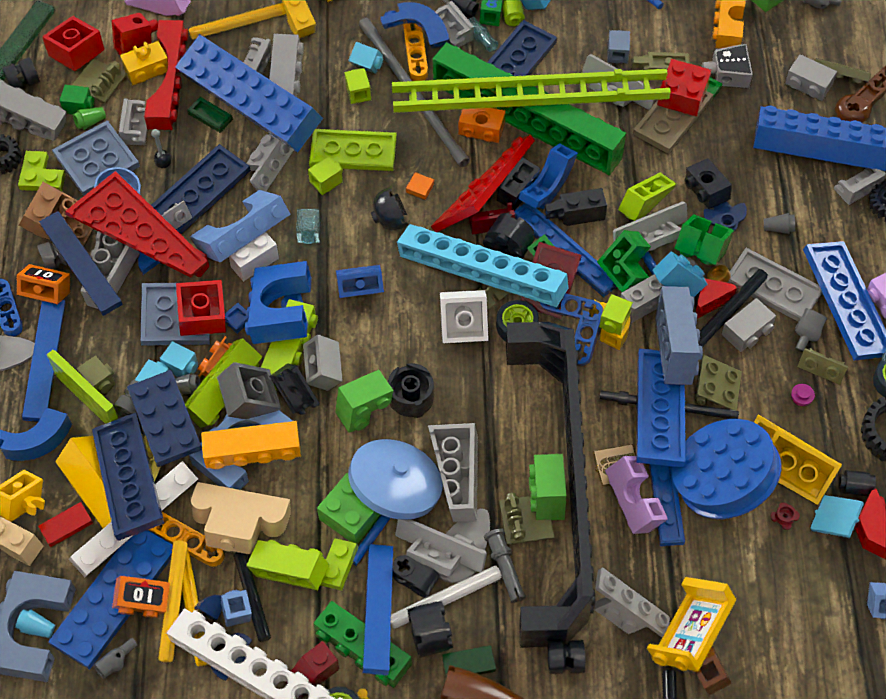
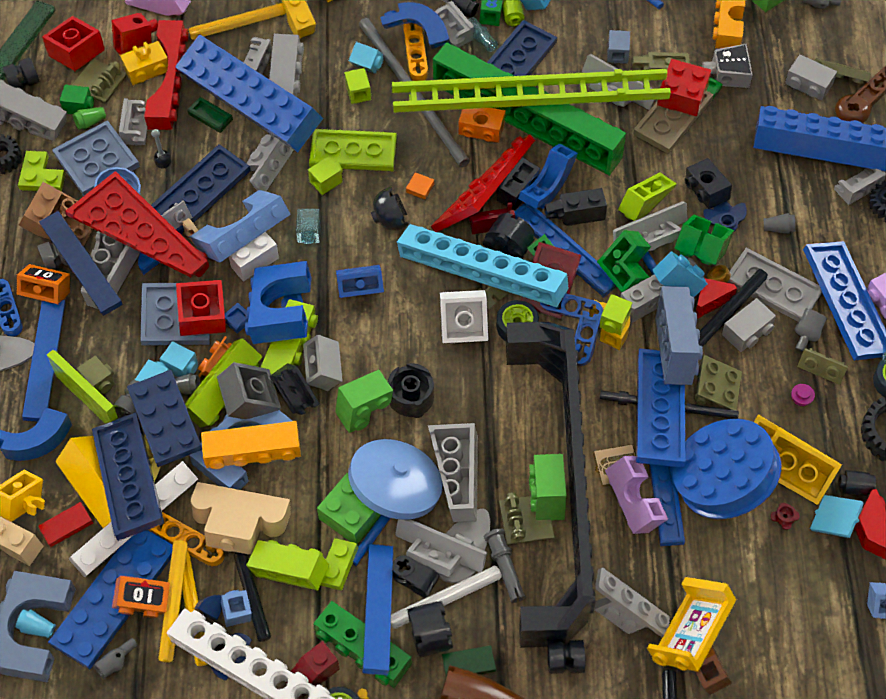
(189, 228): none -> tan tile

